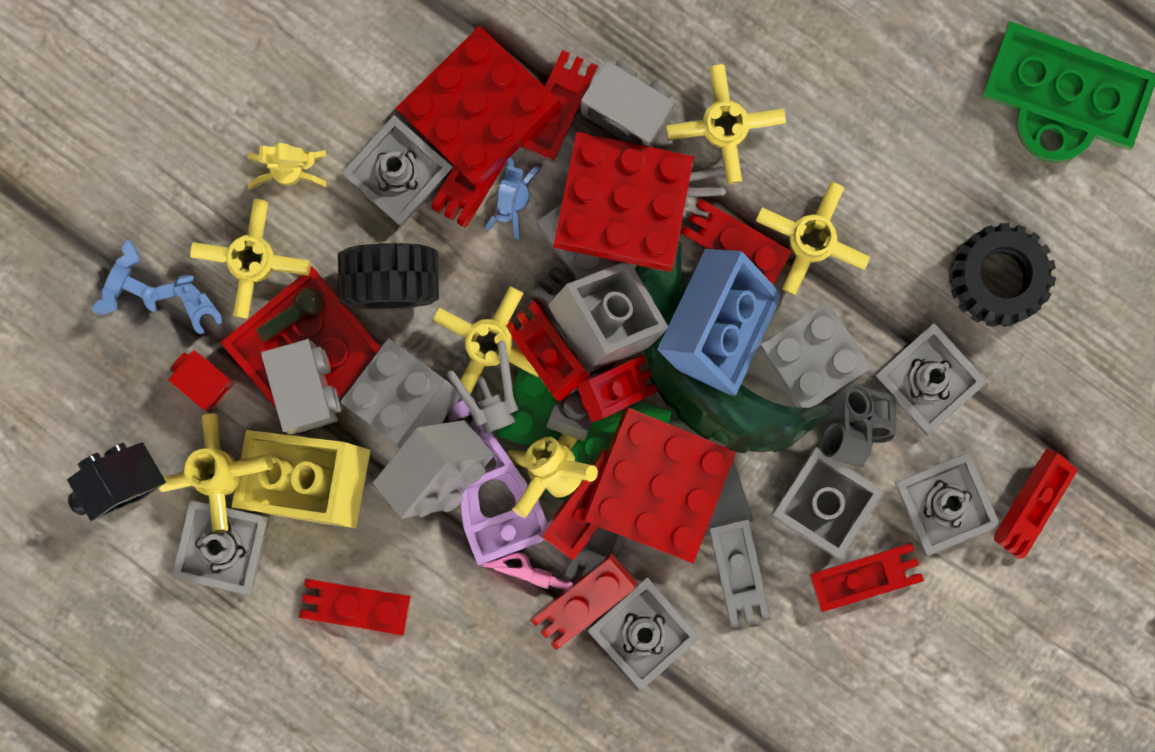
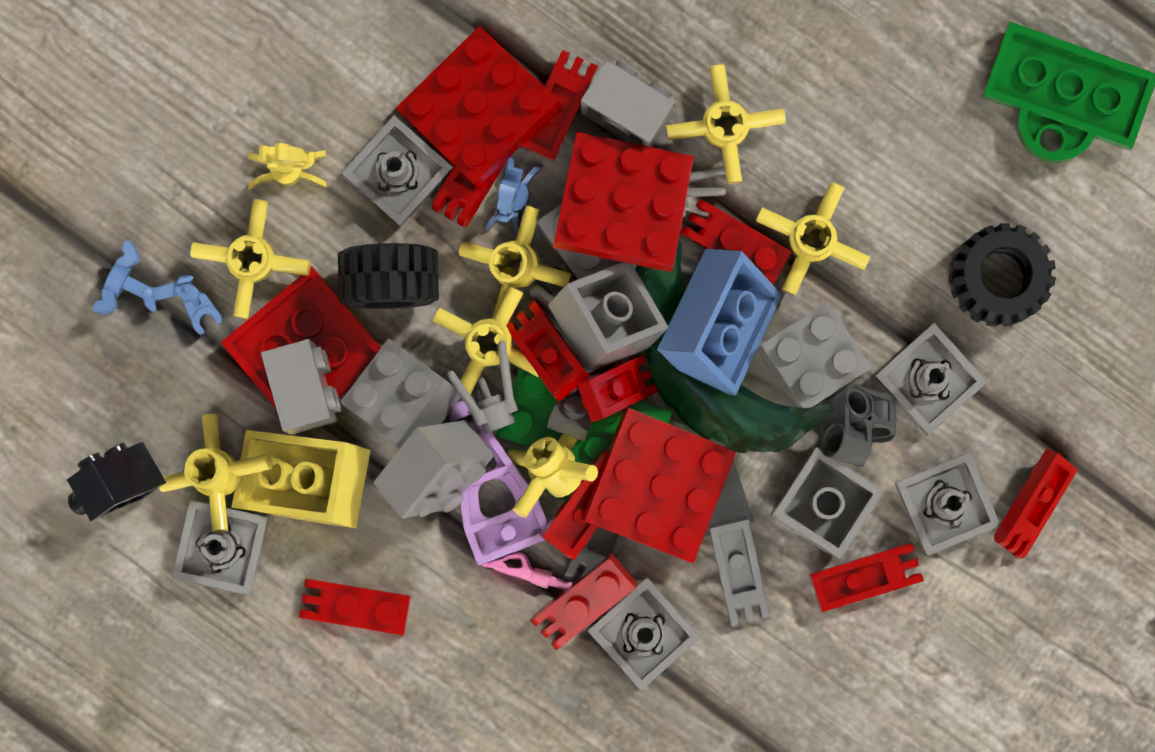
(200, 380): red brick -> none
(306, 304): bar -> none
(530, 267): none -> light yellow bar

